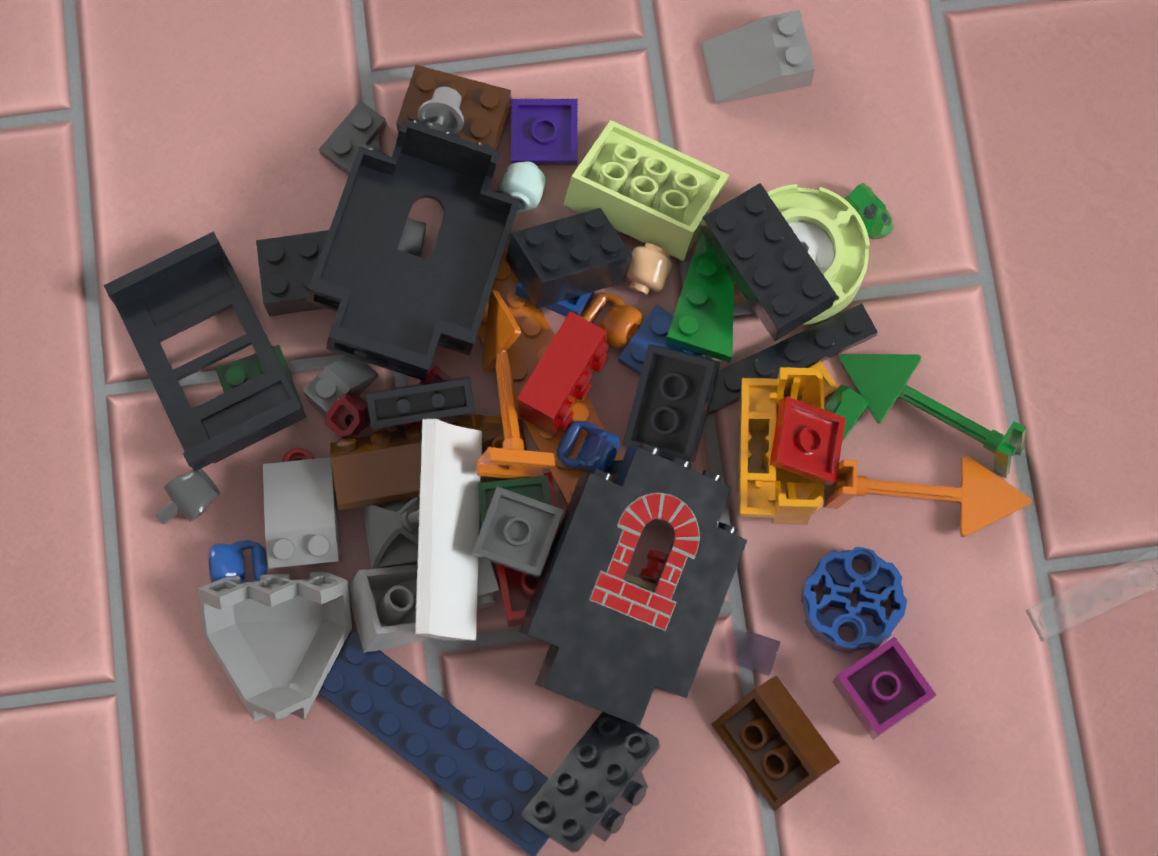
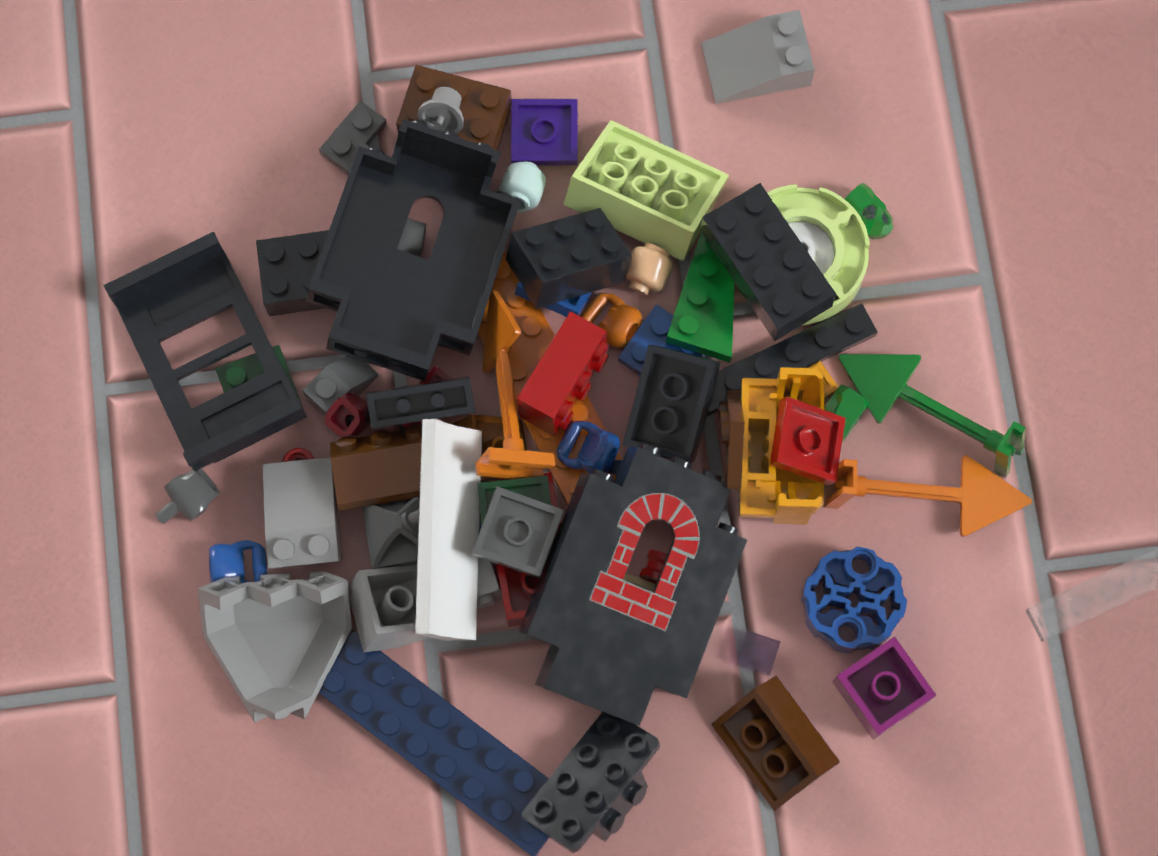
(732, 434): none -> reddish brown wing

